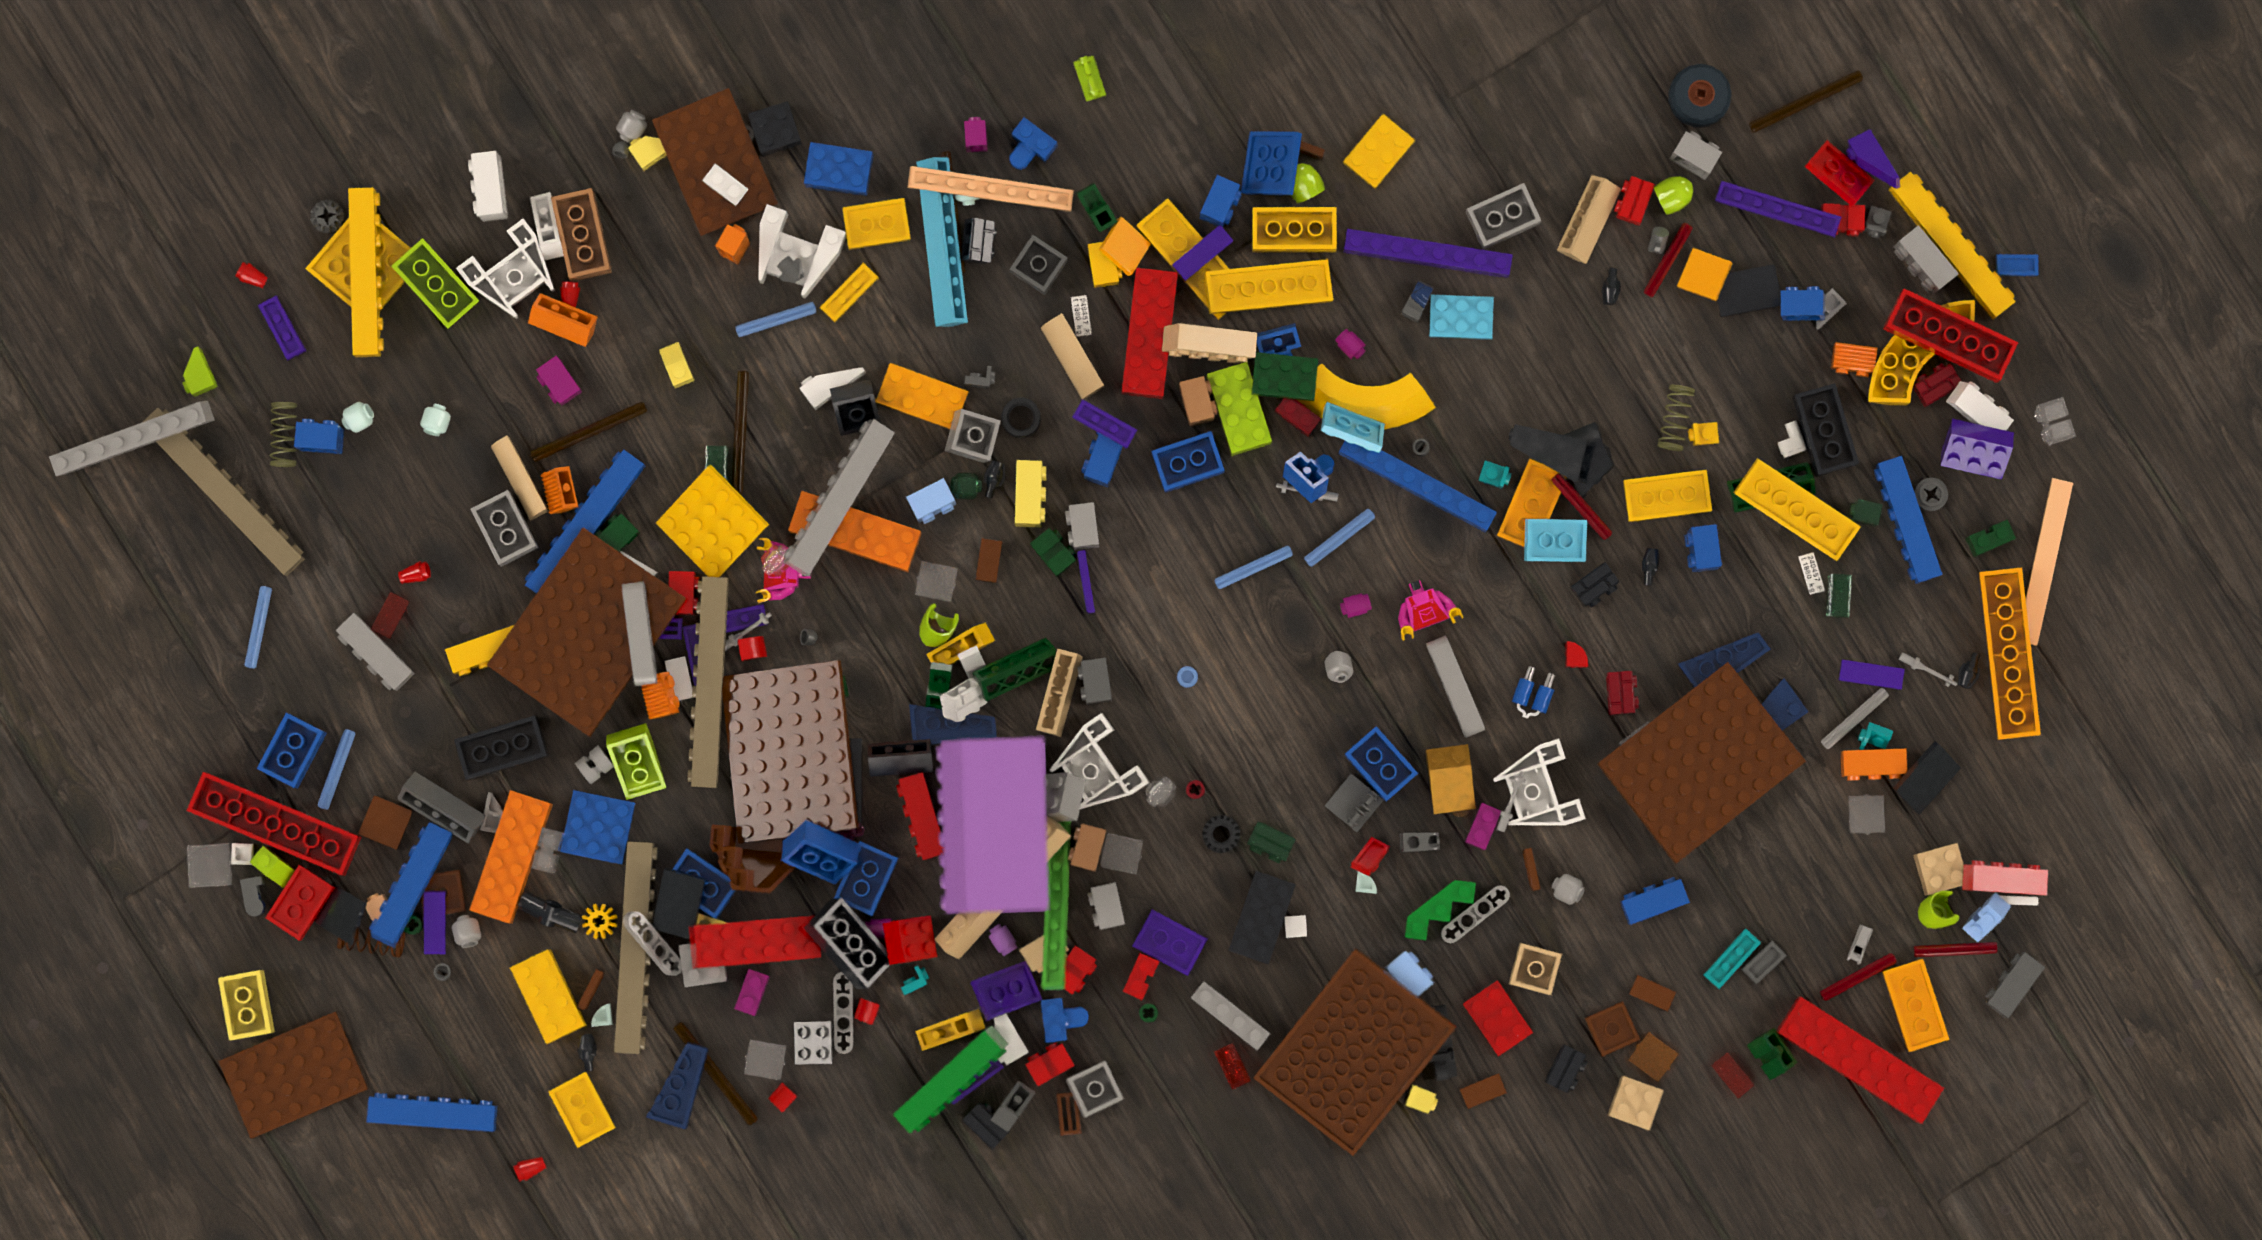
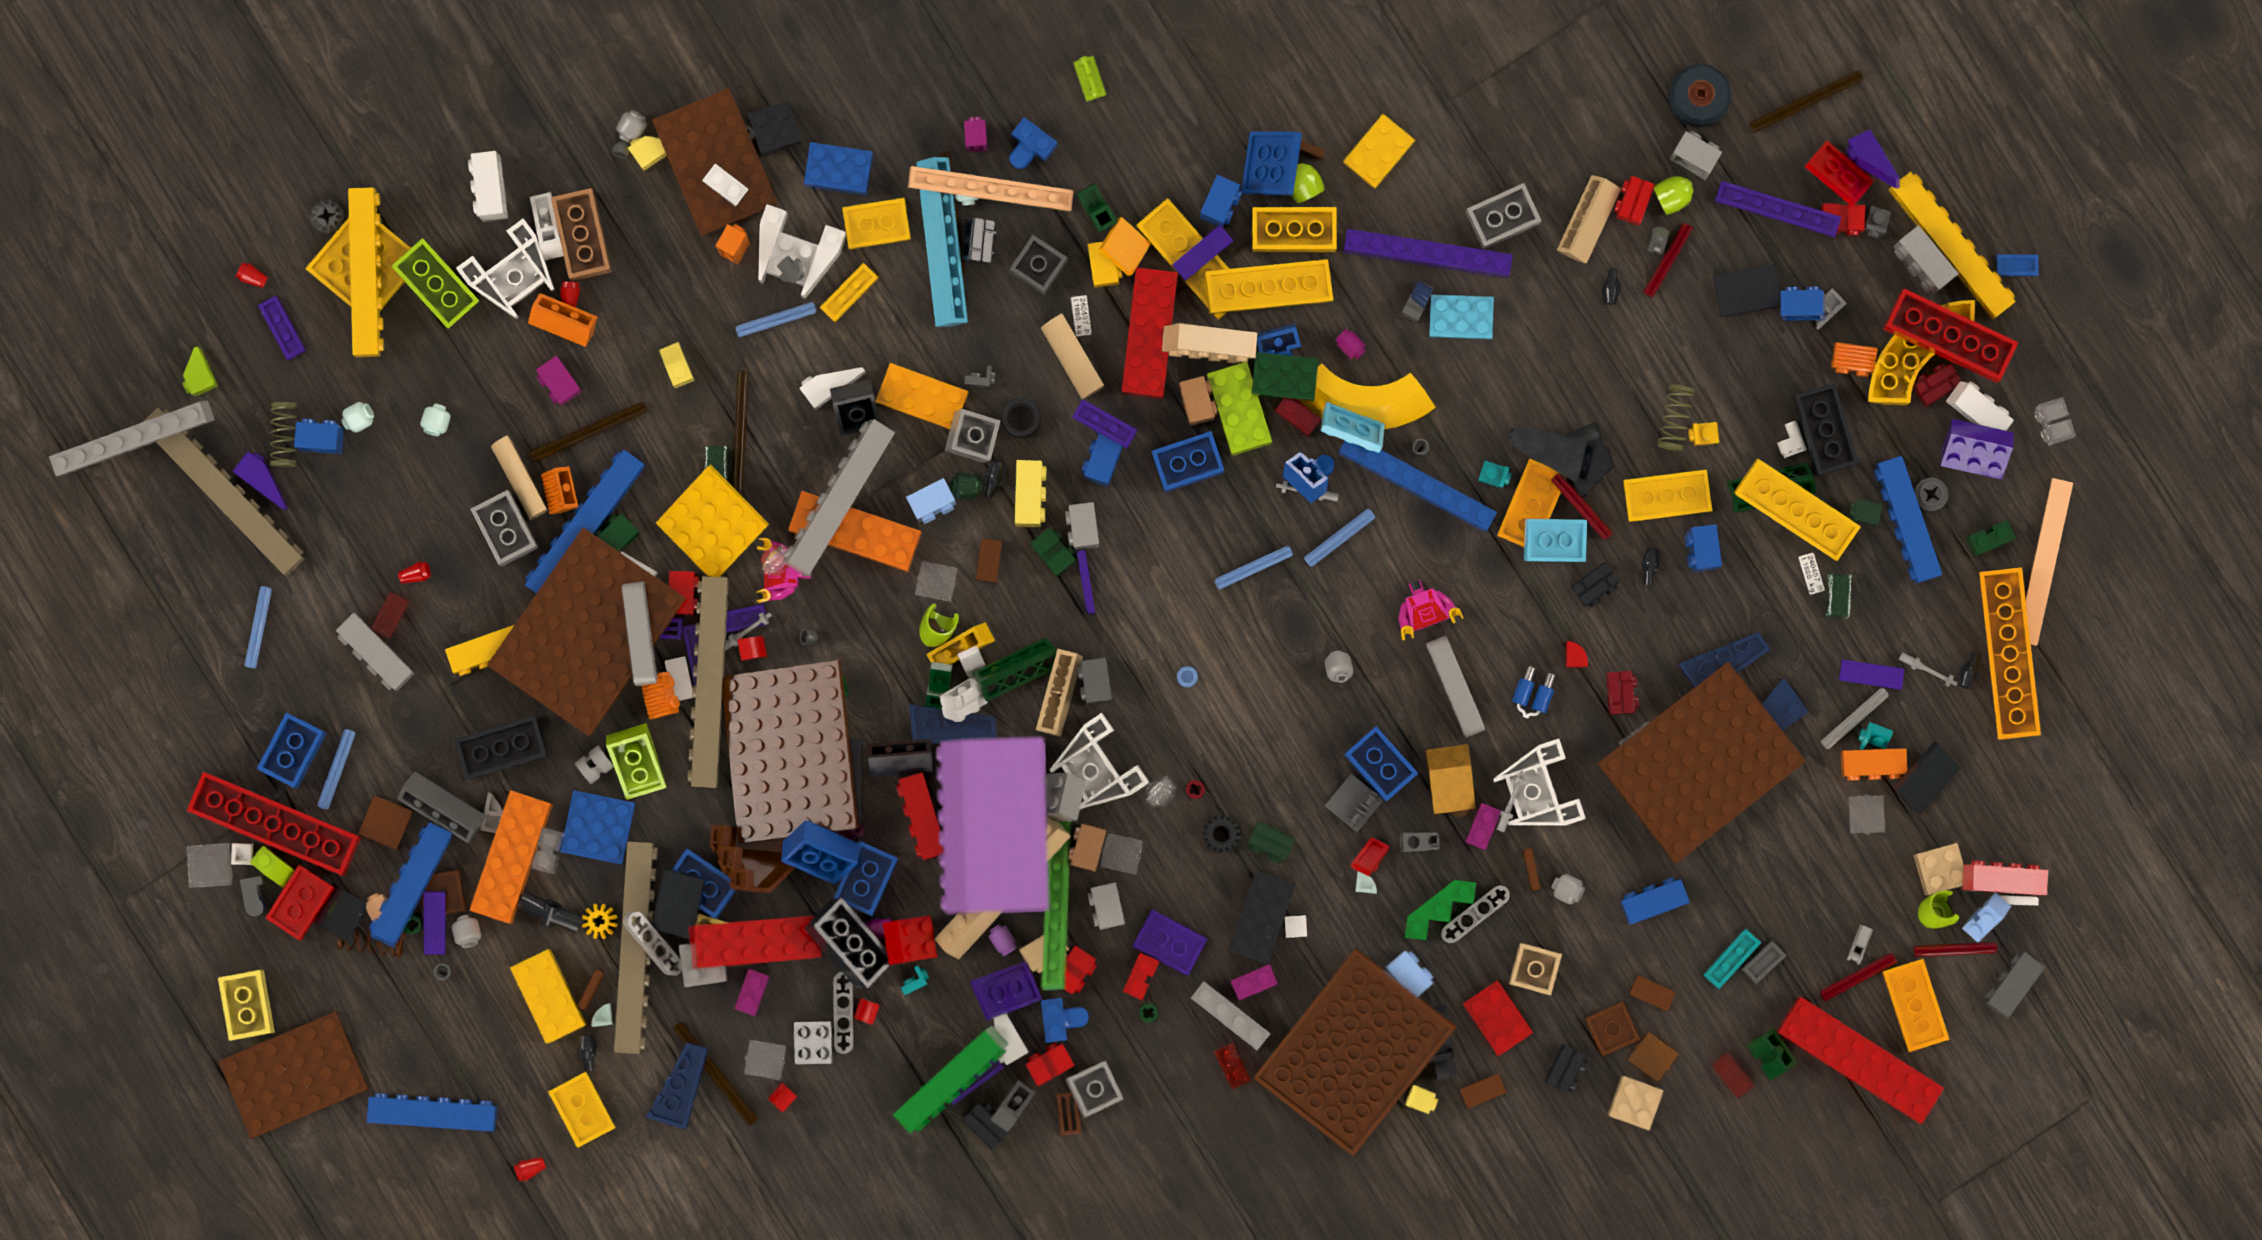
(260, 477): none -> dark purple slope
(950, 1029): yellow slope -> none
(1254, 982): none -> magenta brick
(1355, 605): magenta brick -> none
(1704, 274): light orange tile -> none

